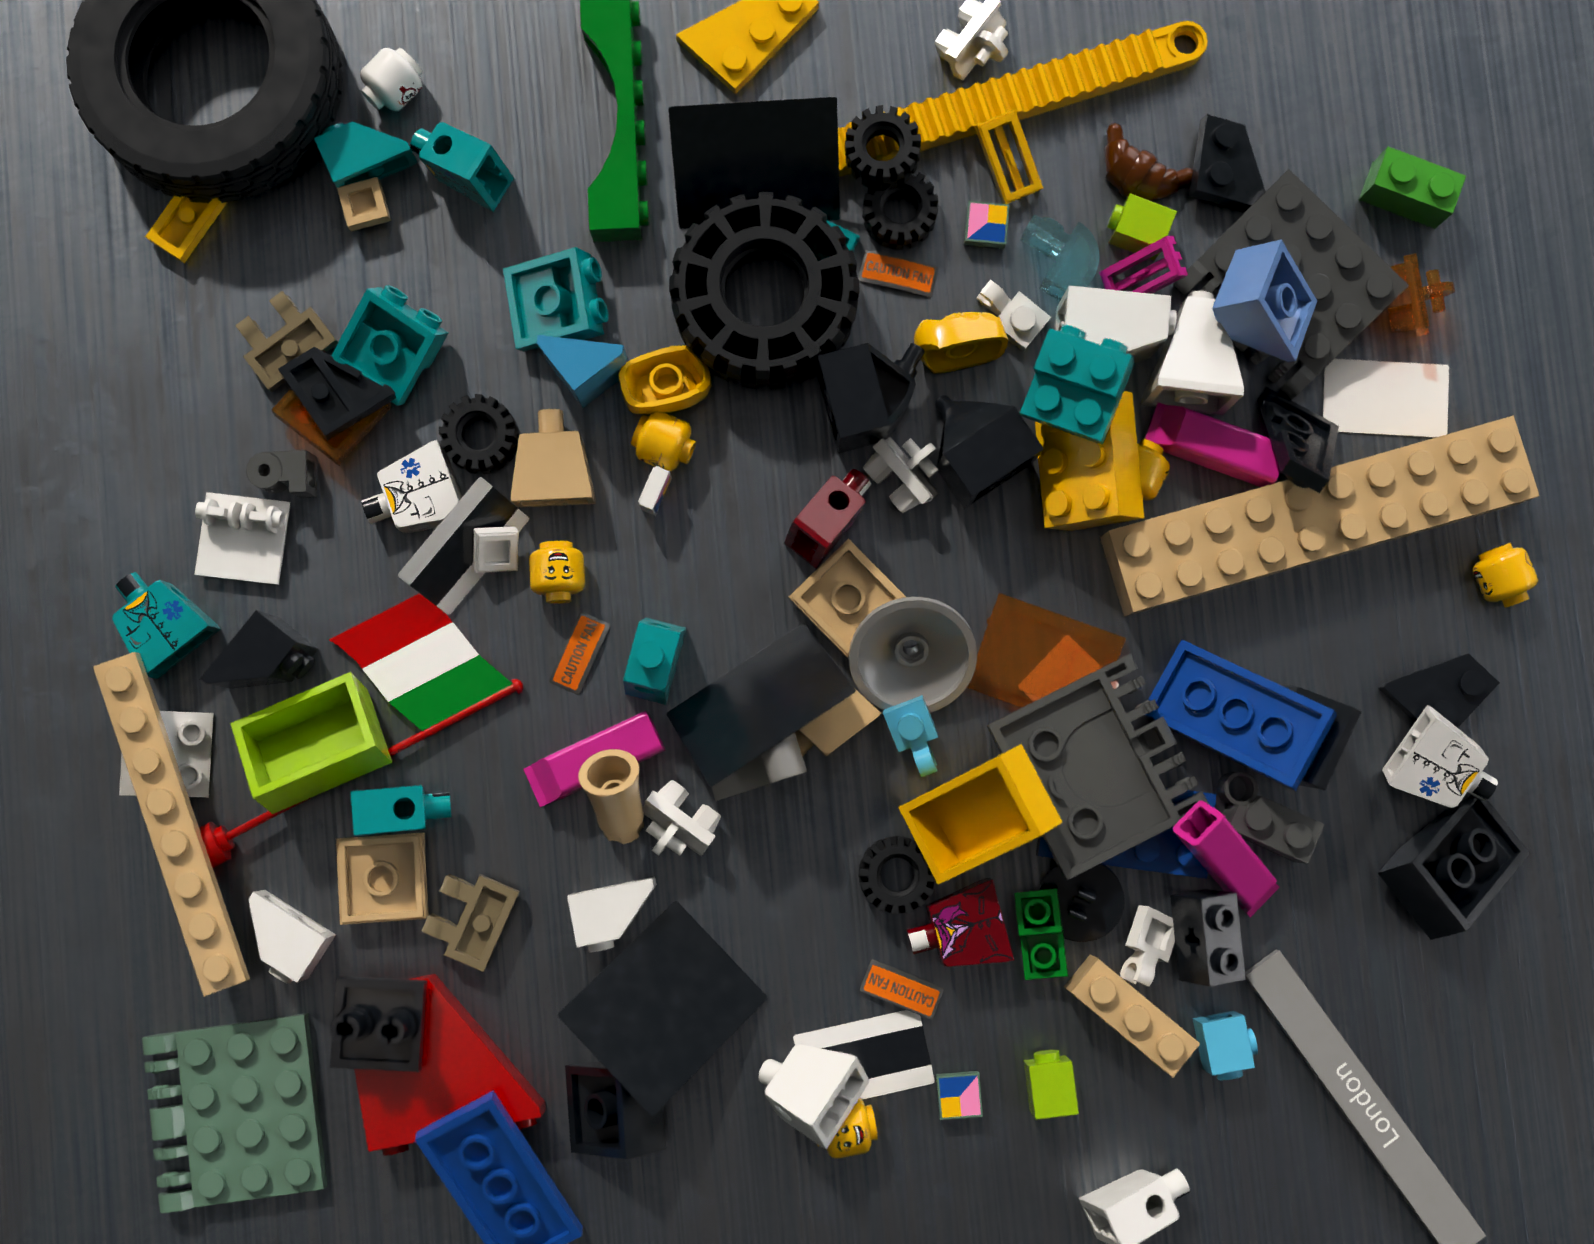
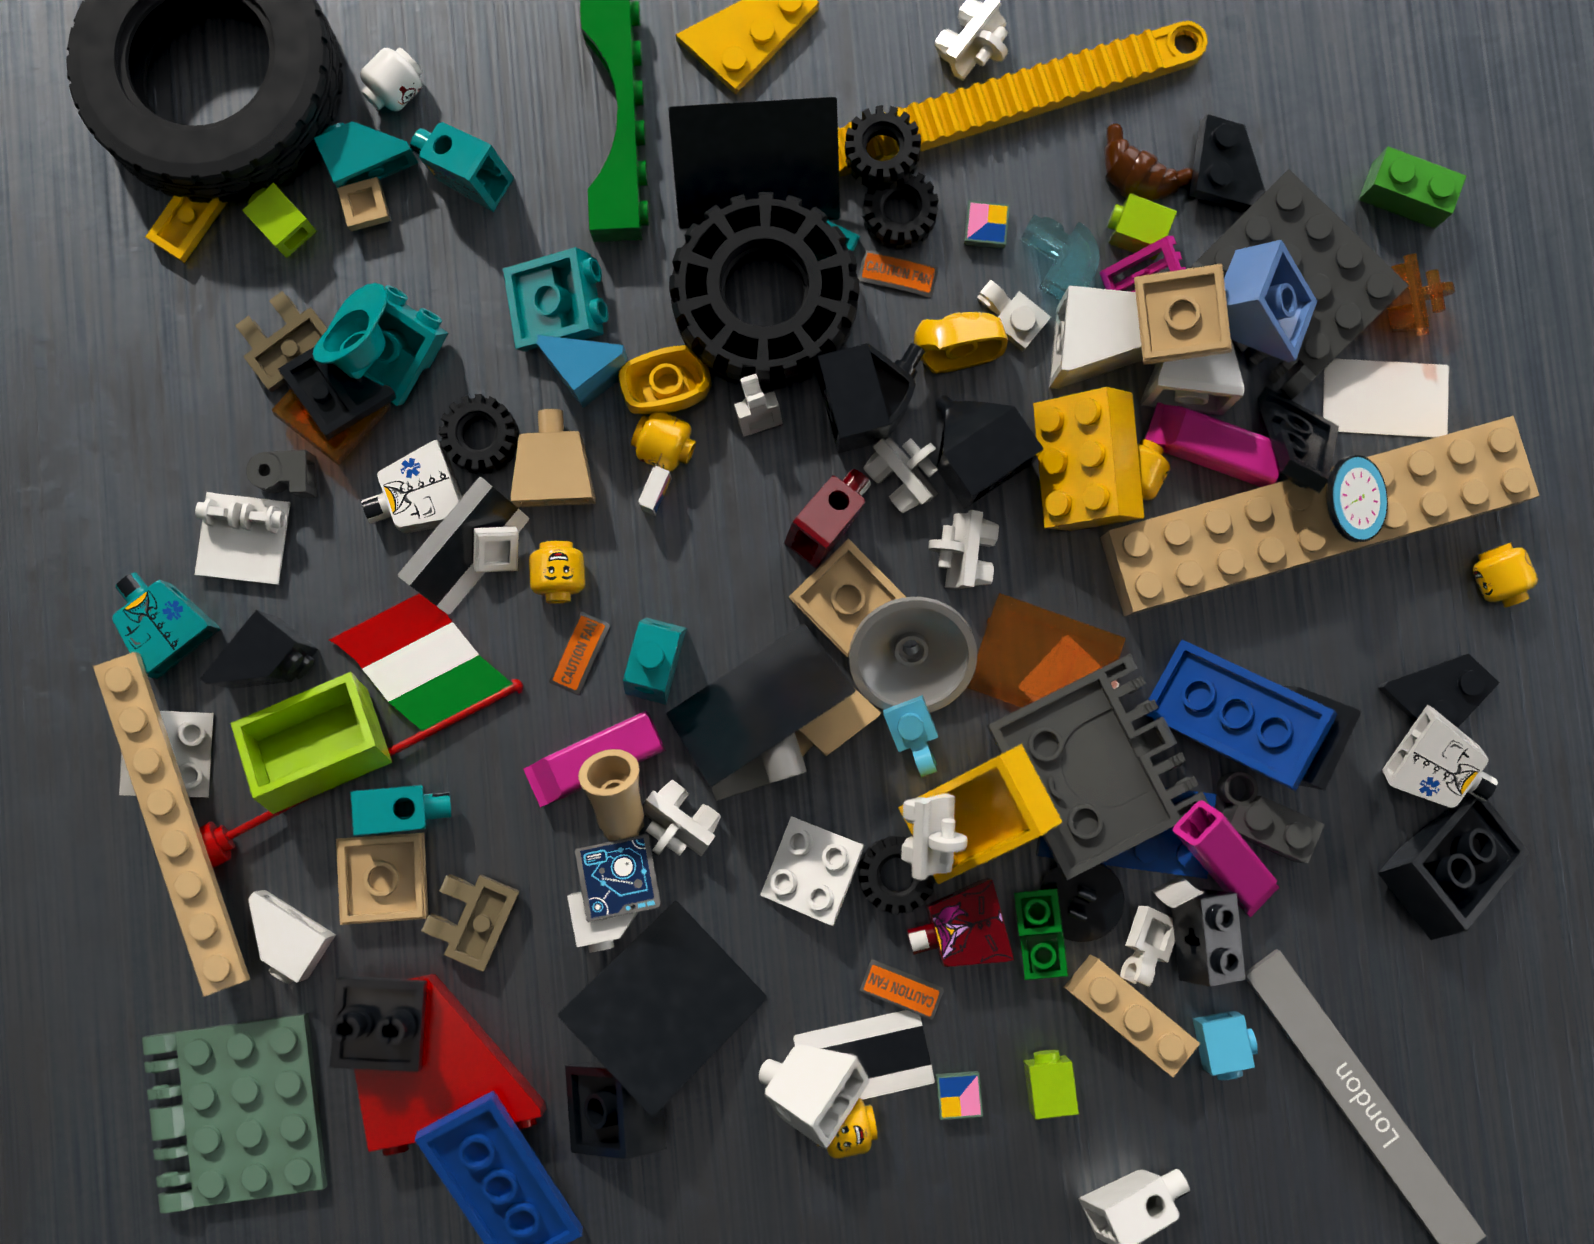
(279, 219): none -> lime brick
(354, 334): none -> teal piece
(617, 878): none -> sticker
(757, 410): none -> white plate
(812, 870): none -> white hinge
(933, 837): none -> white hips
(961, 547): none -> white hips
(993, 161): yellow tile -> none
(1077, 383): teal plate -> none
(1176, 892): none -> white sticker
(1182, 314): none -> tan plate
(1357, 498): none -> piece

